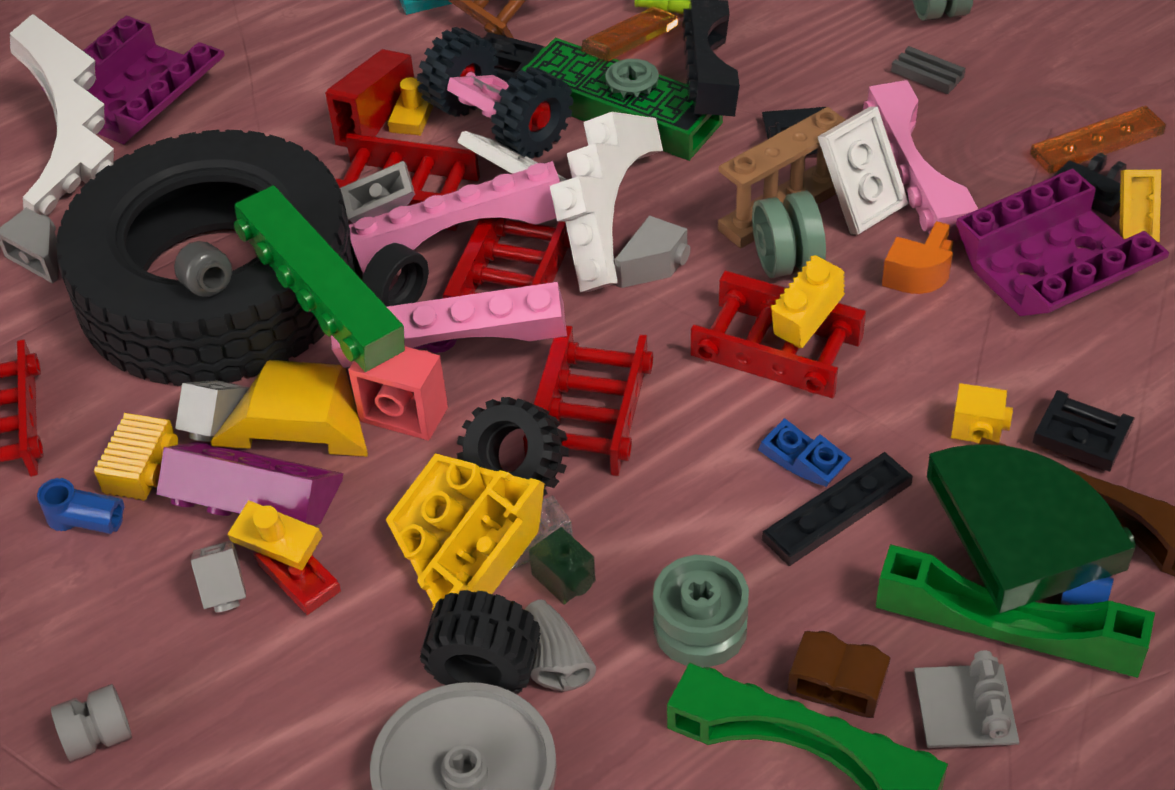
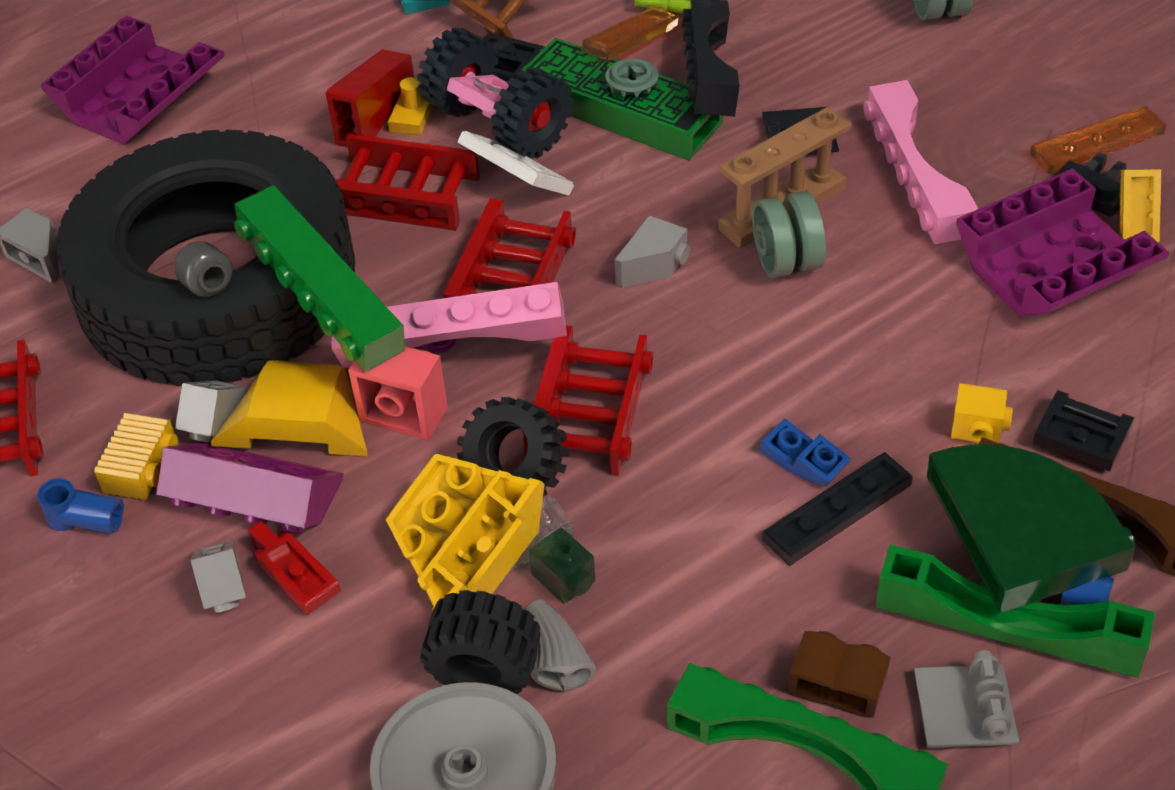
(79, 116): white arch -> none
(91, 722): light grey wheel -> none
(275, 535): yellow tile -> none
(378, 192): light grey slope -> none
(384, 268): black tyre -> none
(511, 196): bright pink arch -> none
(590, 195): white arch -> none
(700, 610): sand green wheel -> none
(755, 298): red fence -> none
(807, 301): yellow brick -> none
(863, 170): white tile -> none
(919, 266): orange brick -> none
(928, 70): dark grey tile -> none

